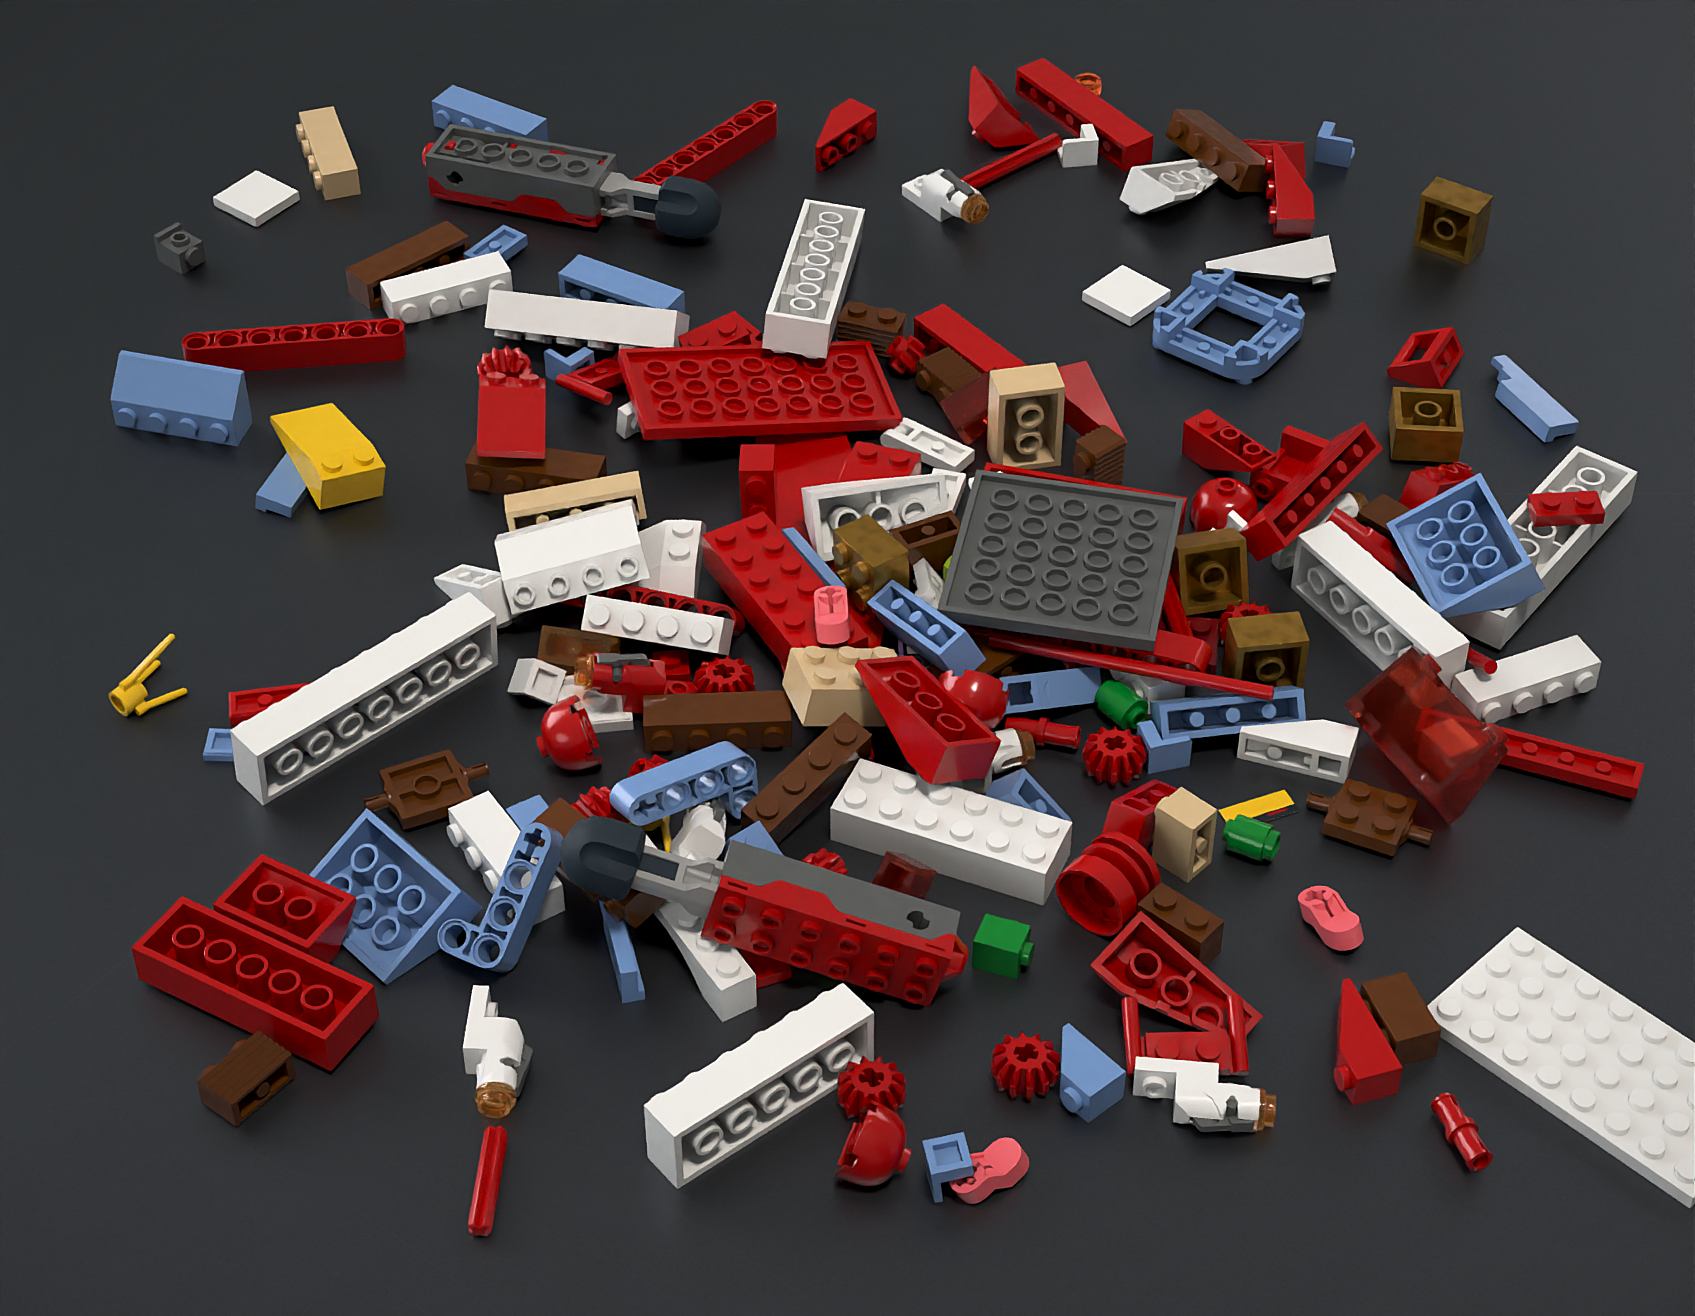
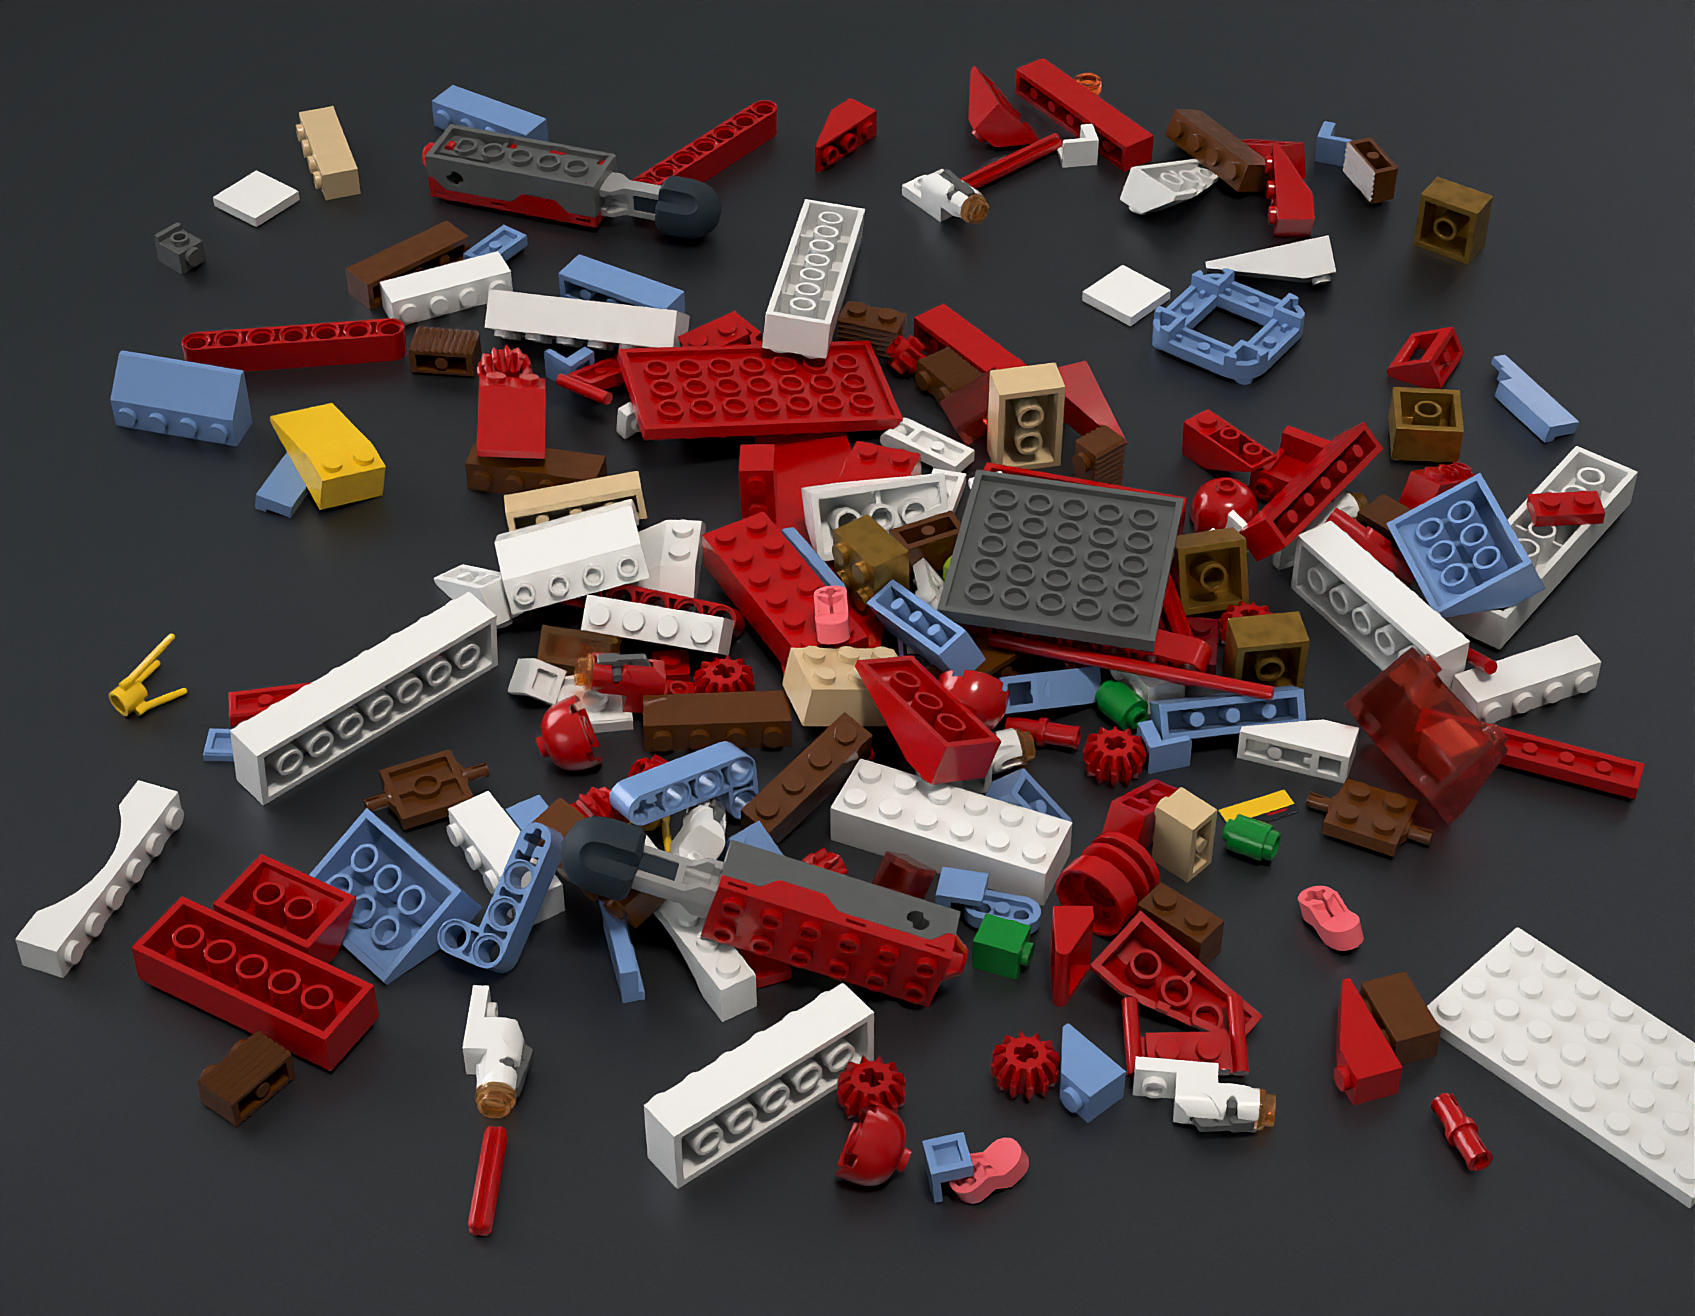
(61, 932): none -> white arch
(445, 351): none -> reddish brown brick
(961, 887): none -> medium blue panel
(1005, 906): none -> medium blue plate
(1069, 950): none -> red tile
(1371, 170): none -> reddish brown brick

